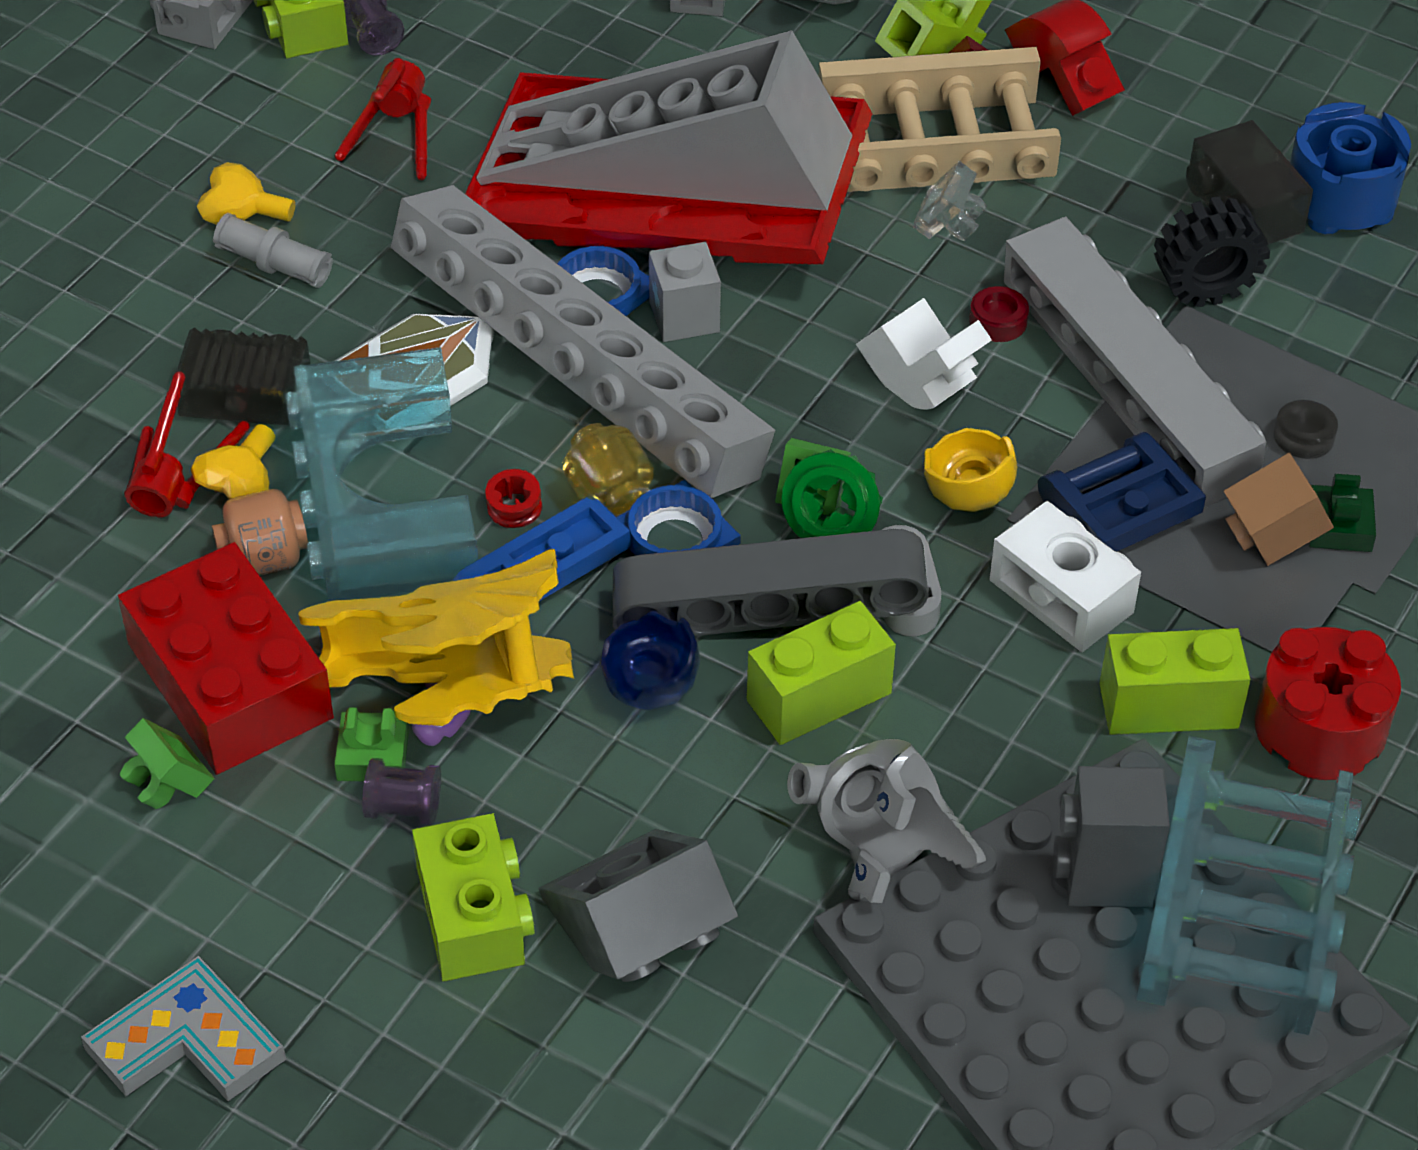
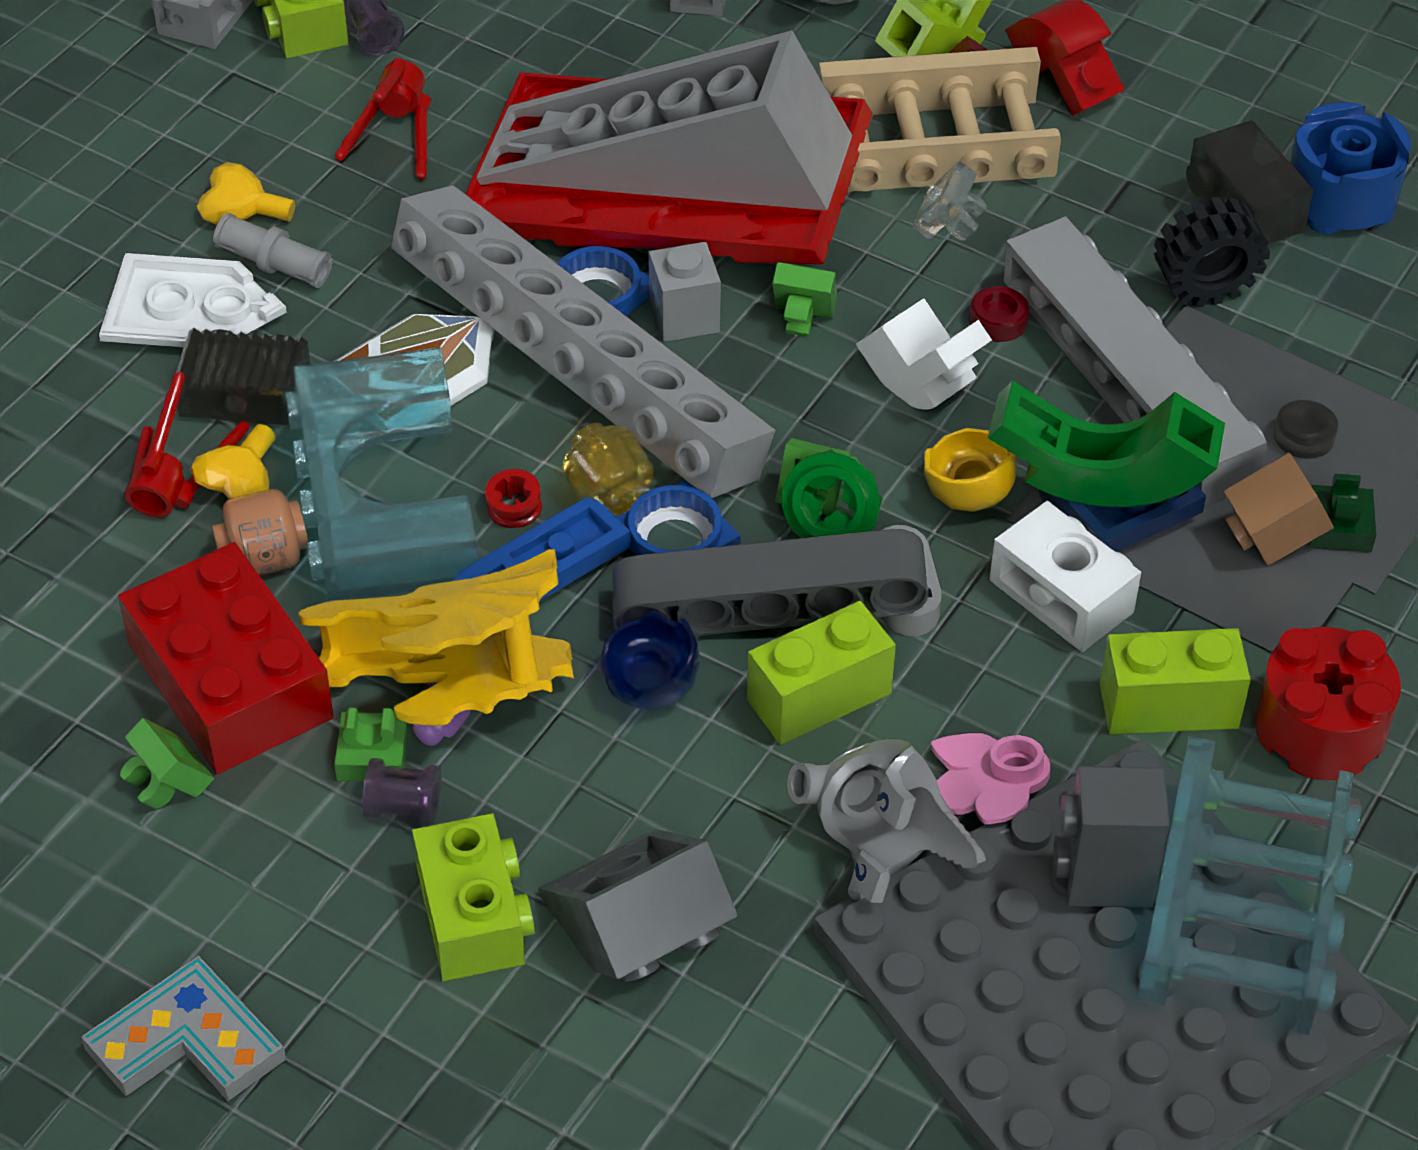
(167, 296): none -> white tile
(804, 294): none -> bright green tile
(990, 774): none -> bright pink plate
(1108, 462): none -> green arch

